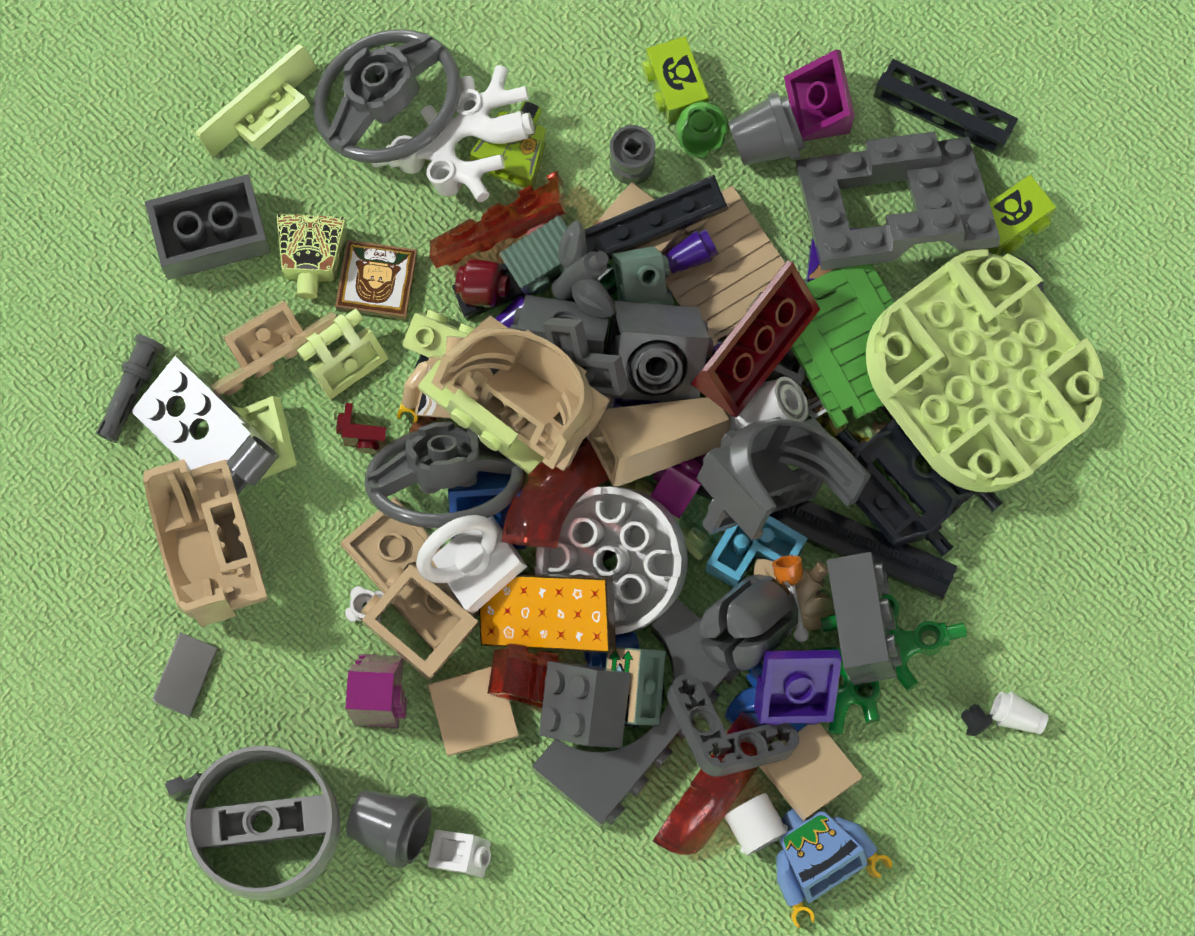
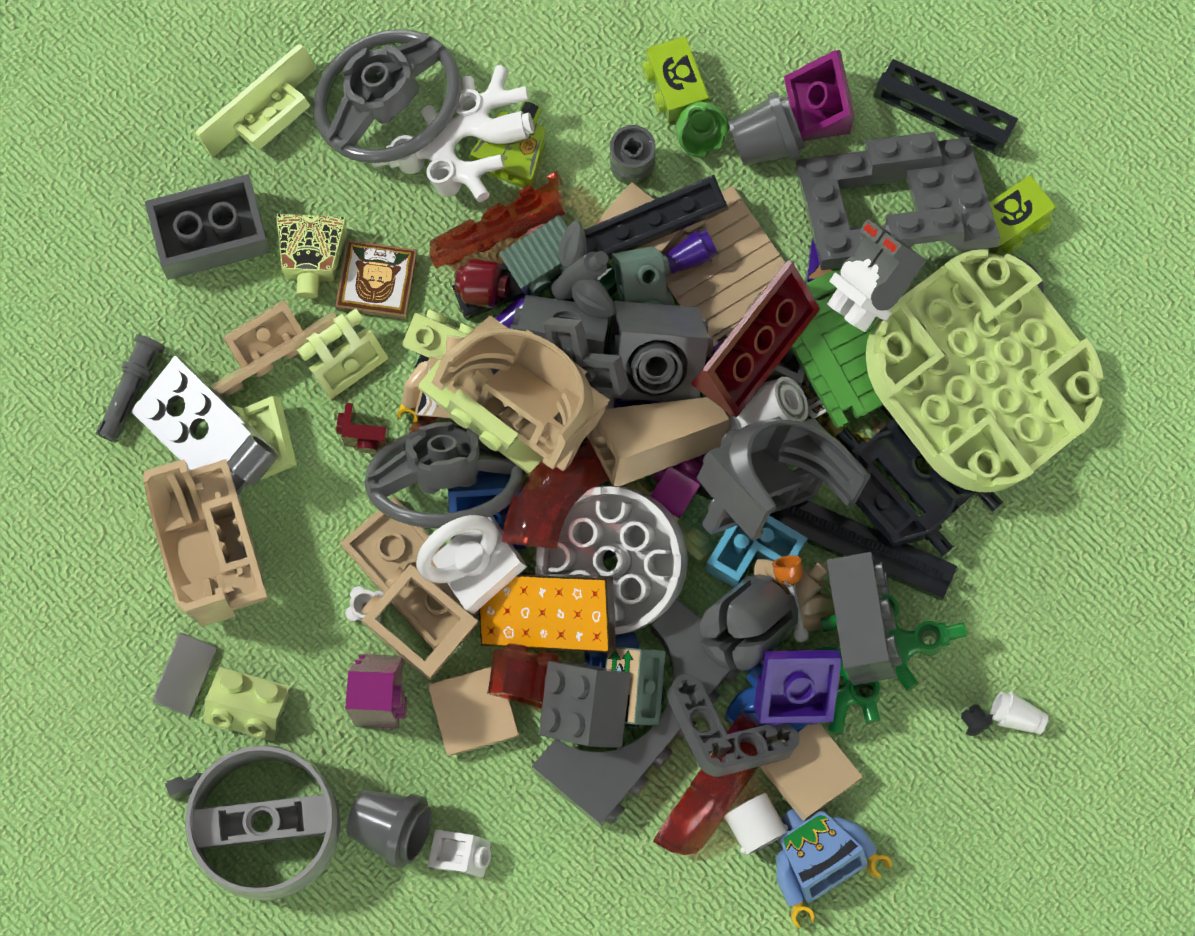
(245, 704): none -> yellowish green bracket
(874, 277): none -> hips

